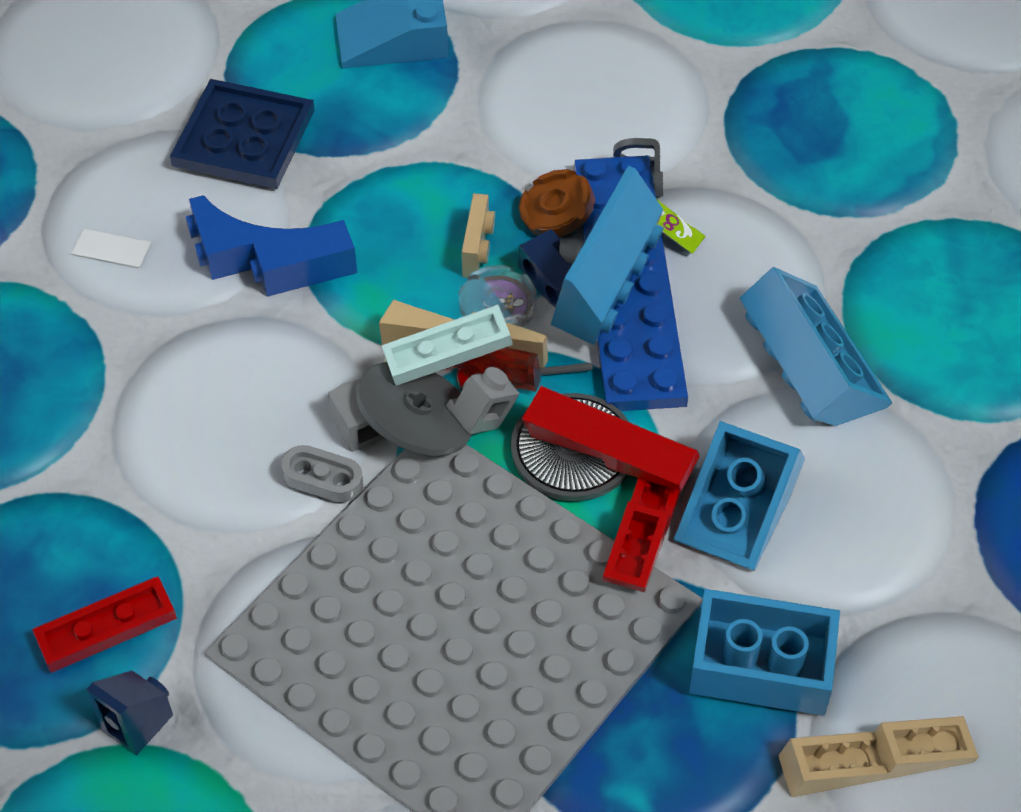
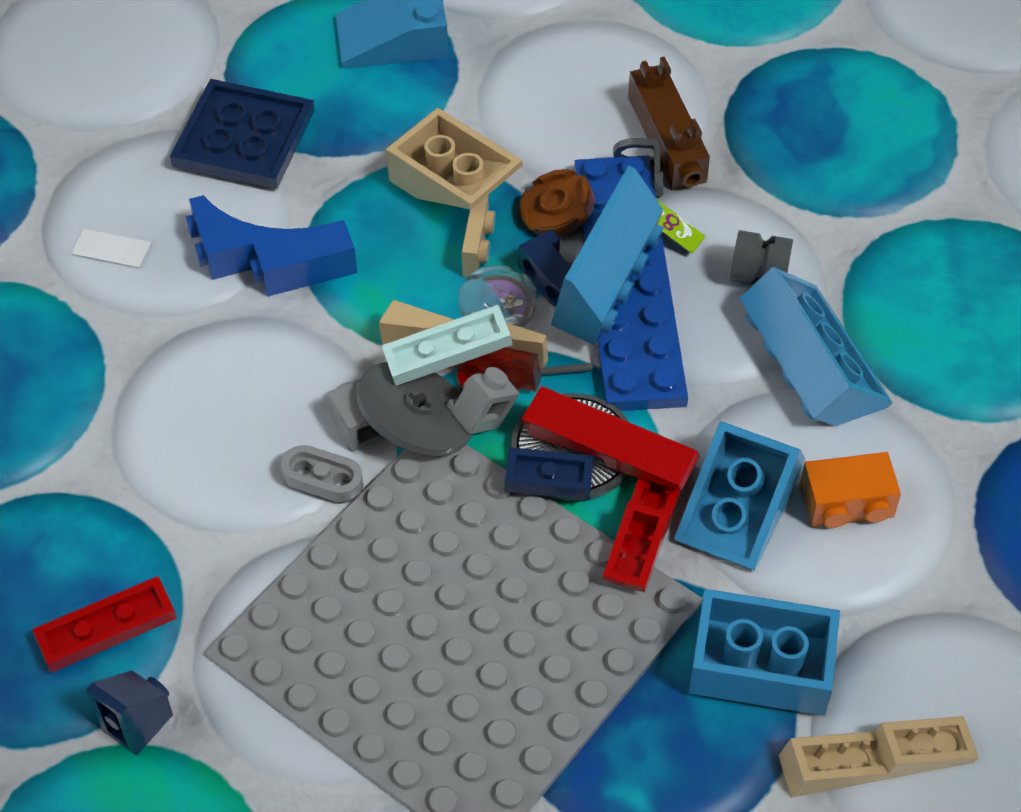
(448, 162): none -> tan slope
(549, 473): none -> dark blue plate
(668, 121): none -> reddish brown brick
(756, 256): none -> dark grey wheel
(849, 490): none -> orange brick

